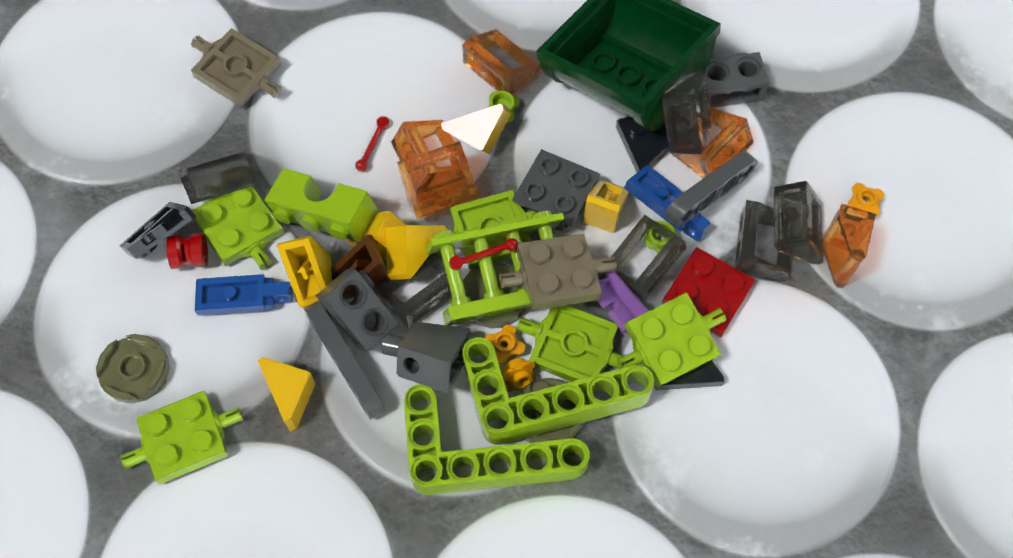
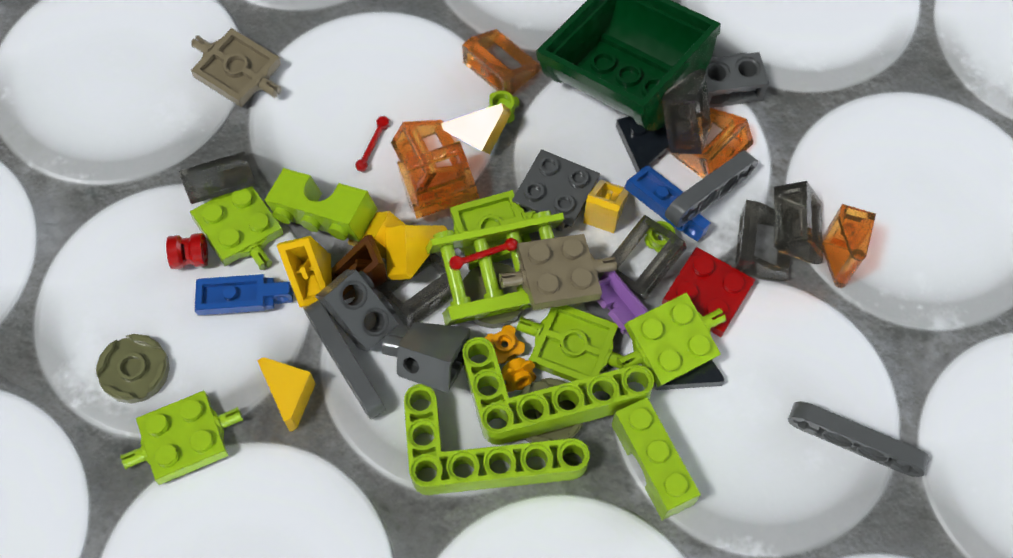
(156, 229): black wing -> none
(665, 473): none -> lime arch
(858, 439): none -> dark grey beam
(873, 195): light orange plate -> none

